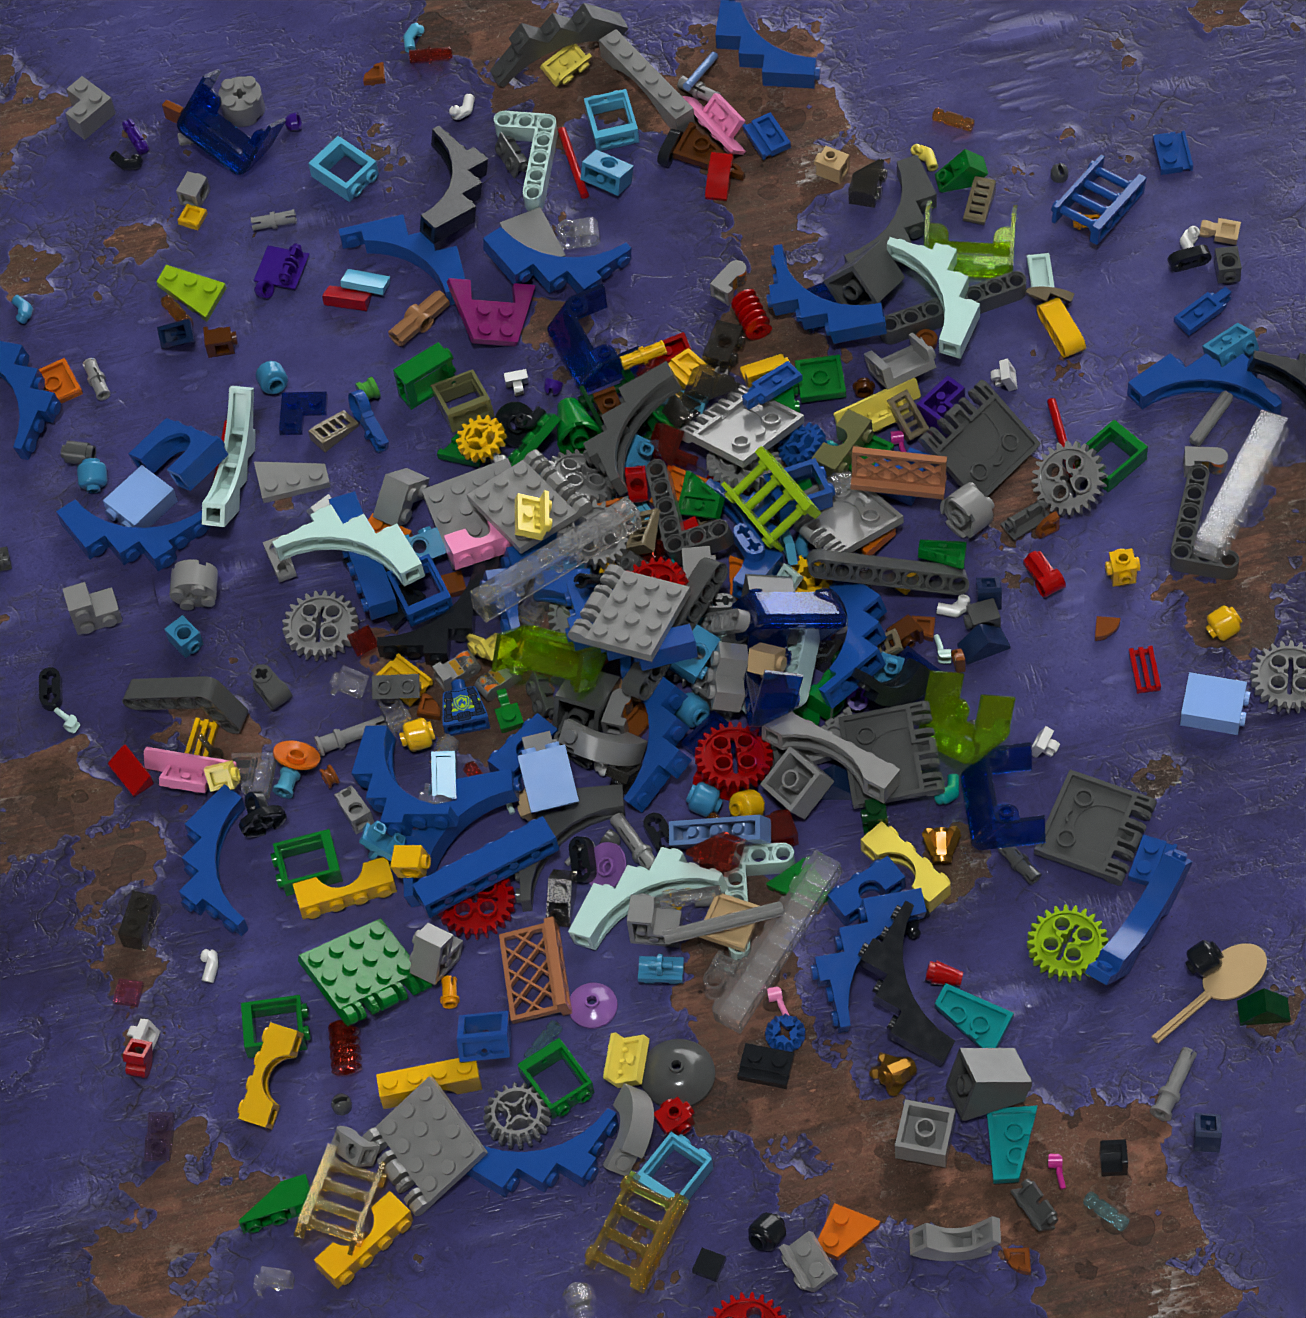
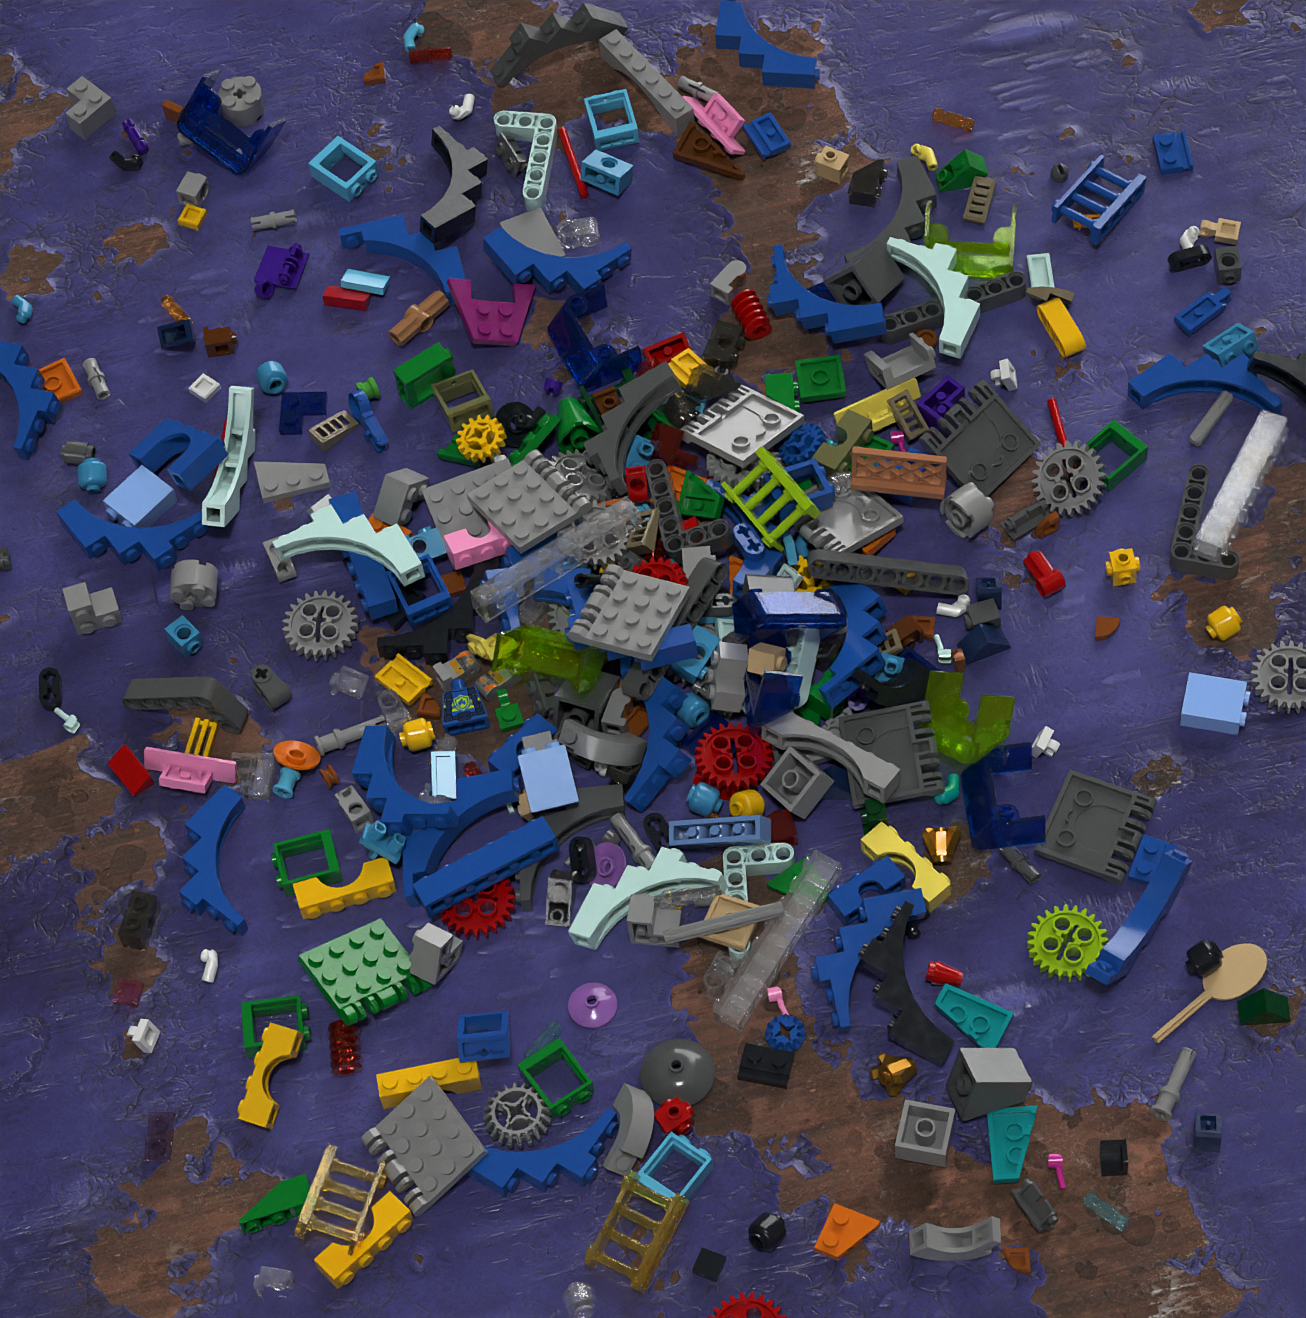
(138, 1064): red leg -> none
(193, 290): lime wing -> none
(204, 388): none -> white tile
(212, 751): clear smoke hand -> none
(222, 774): light yellow bracket -> none
(260, 815): black tile -> none
(293, 121): dark purple hinge -> none
(343, 1107): dark grey hinge -> none
(354, 1147): light grey leg -> none
(362, 640): clear red tile -> none
(396, 686): dark grey hinge -> none
(410, 861): yellow brick -> none
(449, 992): light orange pin -> none
(516, 380): white tile -> none
(532, 515): light yellow bracket -> none
(556, 971): nougat fence -> none
(565, 63): light yellow bracket -> none
(626, 1060): light yellow bracket -> none
(643, 355): yellow pin -> none
(660, 969): dark azure hips -> none
(665, 154): black beam -> none
(698, 73): medium blue bar -> none
(718, 176): red slope -> none
(721, 850): clear red slope -> none
(726, 621): light grey beam -> none
(756, 370): yellow panel -> none
(771, 385): blue hinge -> none
(808, 1262): light grey bracket -> none
(863, 387): reddish brown plate -> none
(943, 552): green wing -> none
(1141, 653): red tile -> none
(1212, 457): light grey leg -> none

